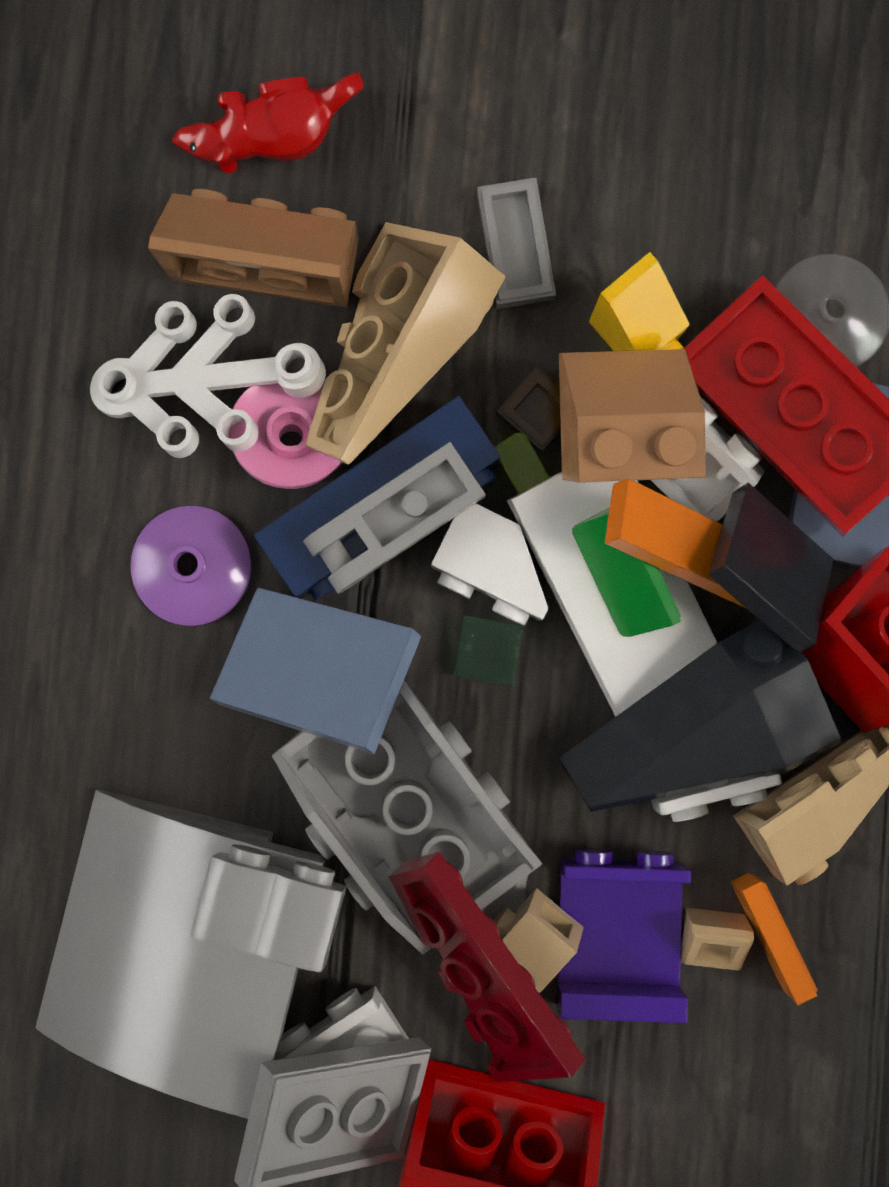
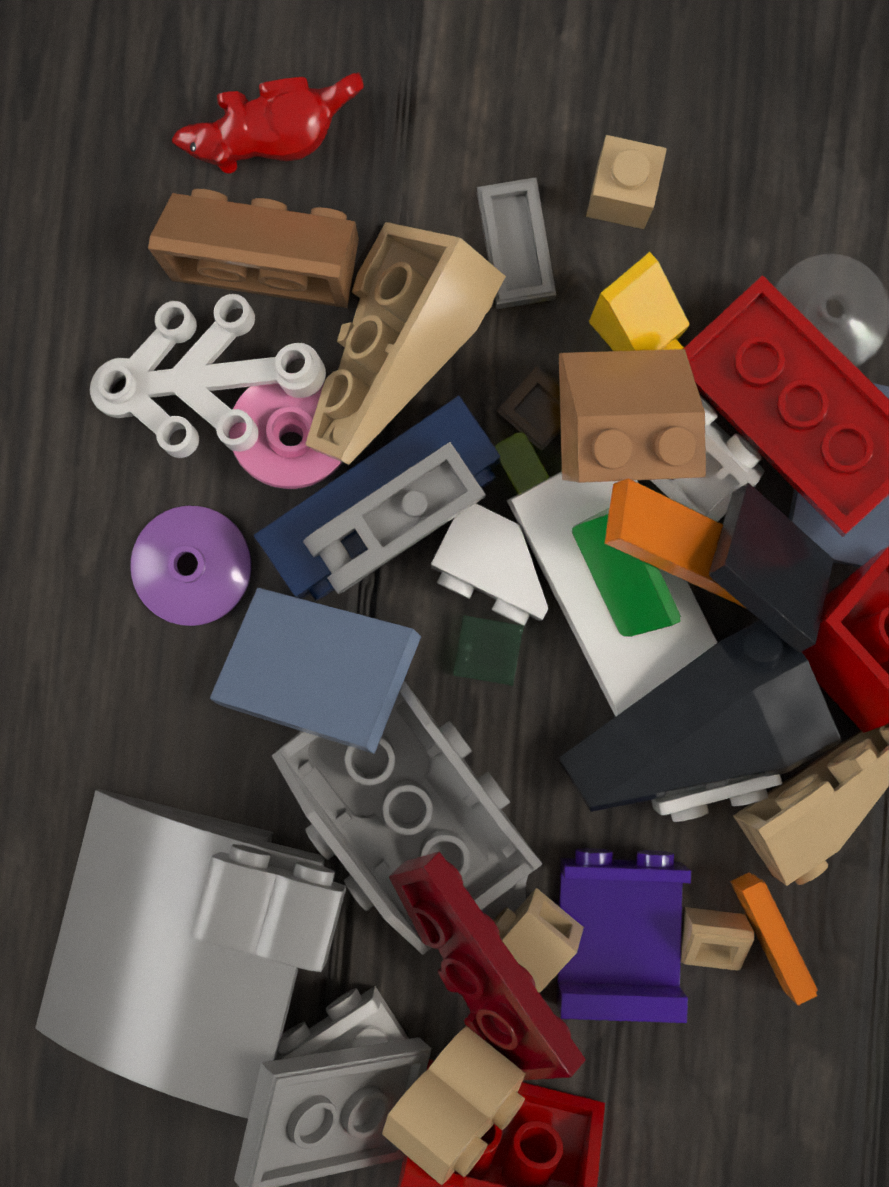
(454, 1106): none -> tan brick
(626, 182): none -> tan brick

